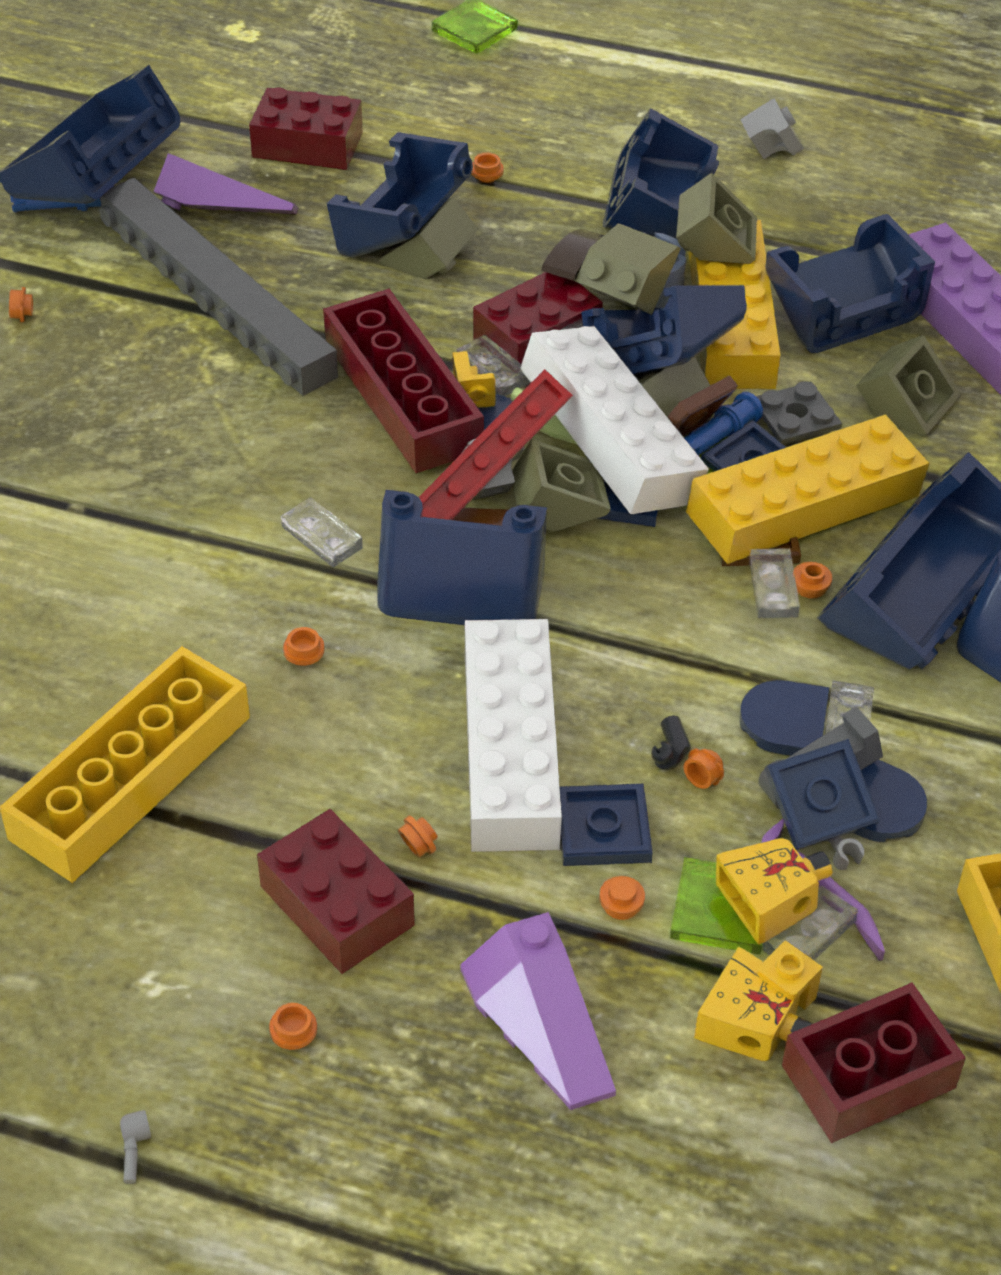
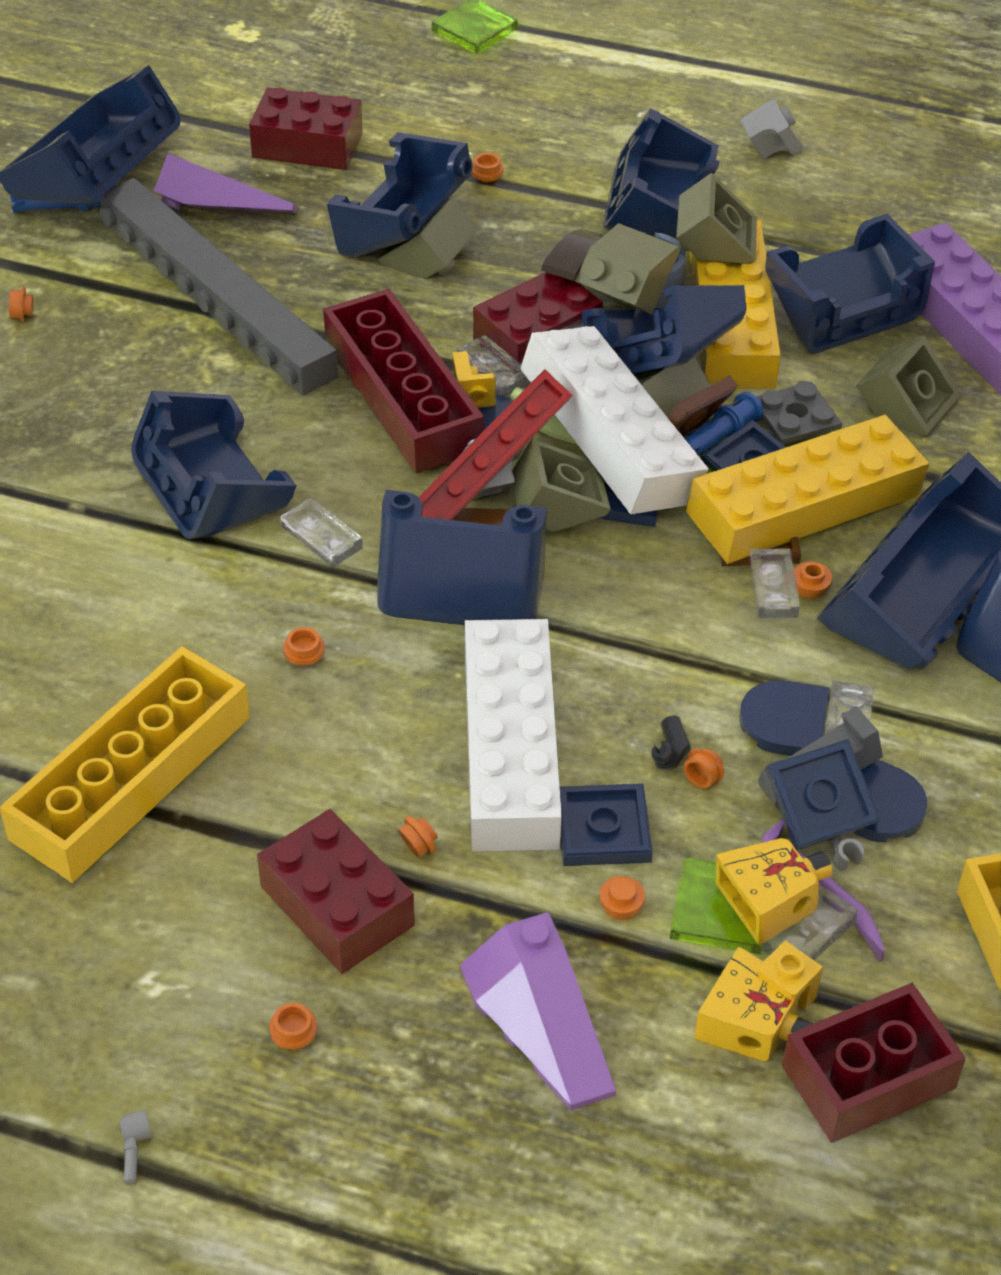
(198, 469): none -> dark blue windscreen

